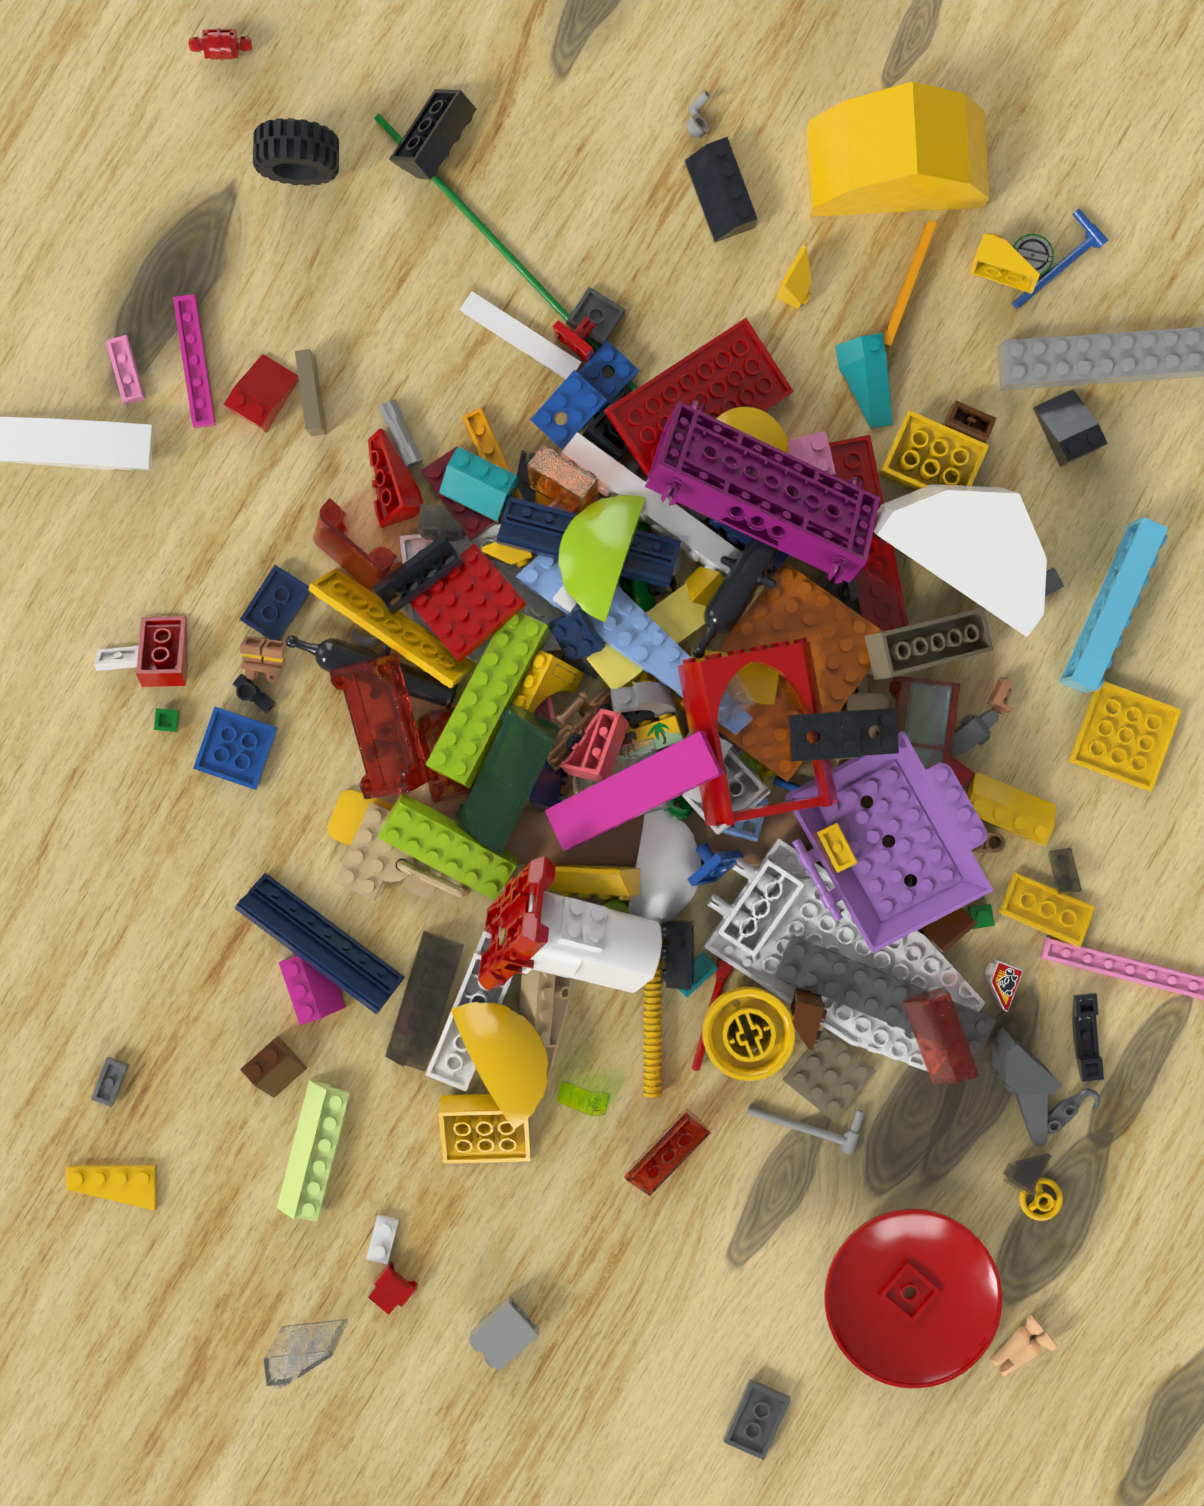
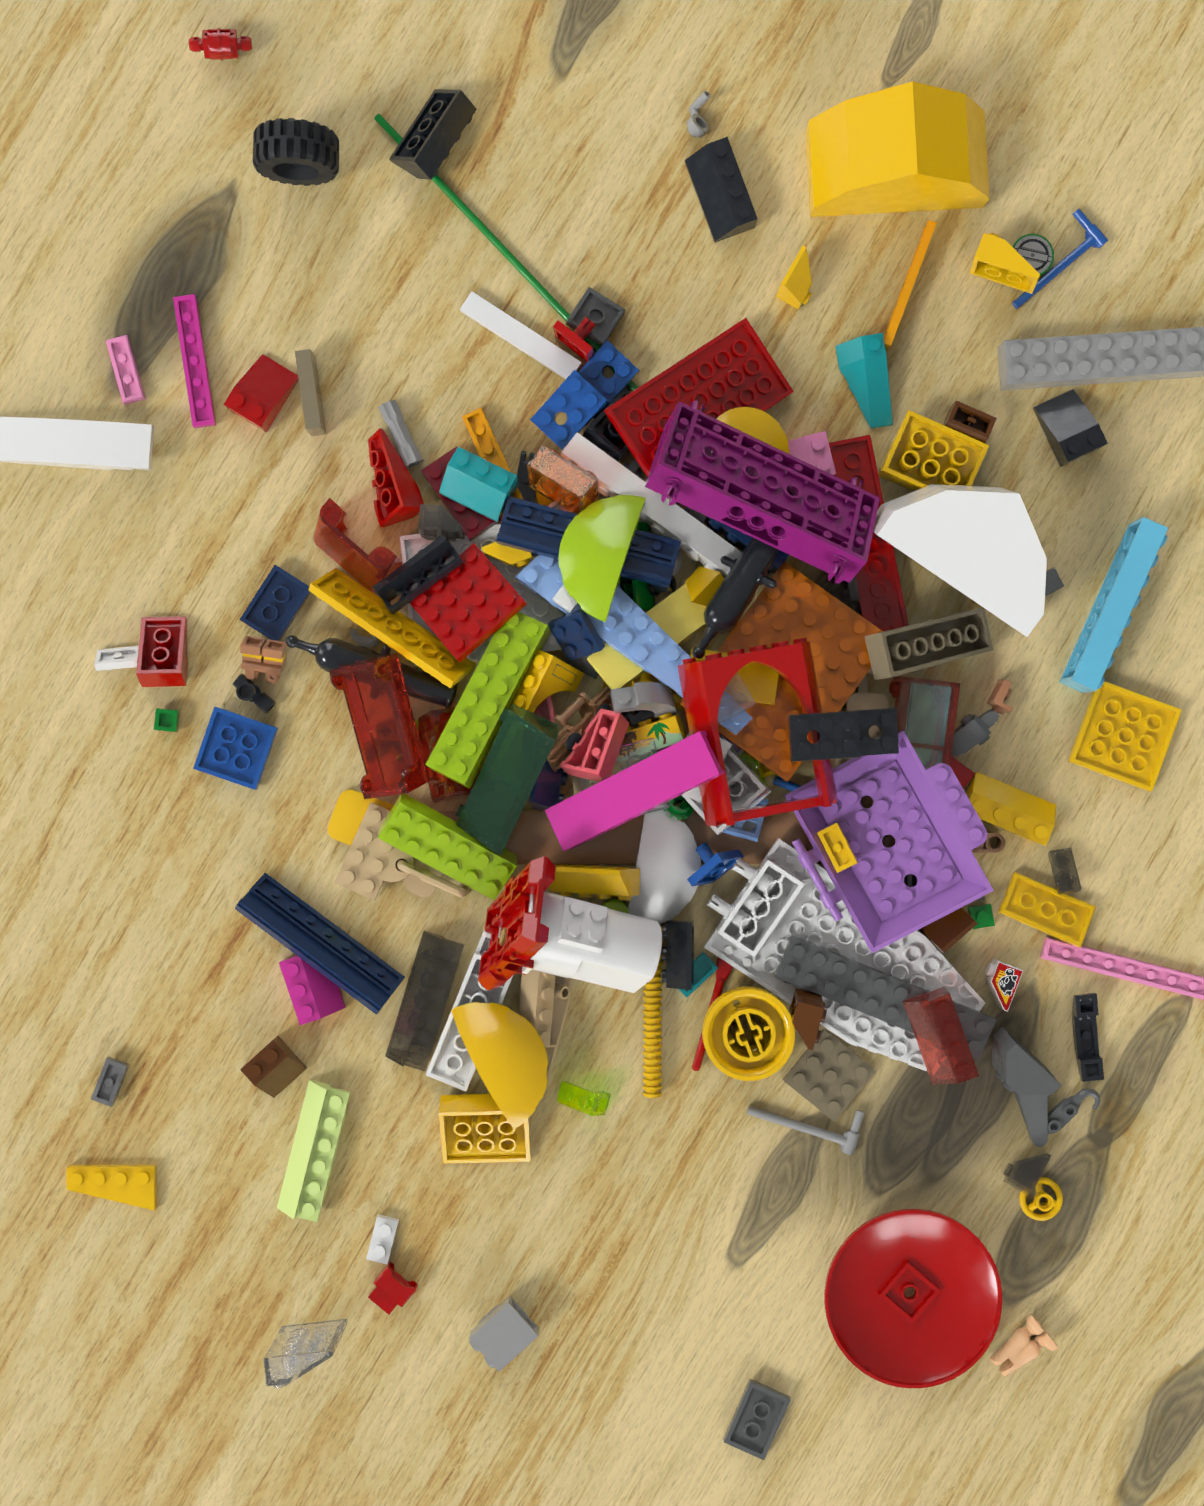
(667, 1152): clear red slope -> none

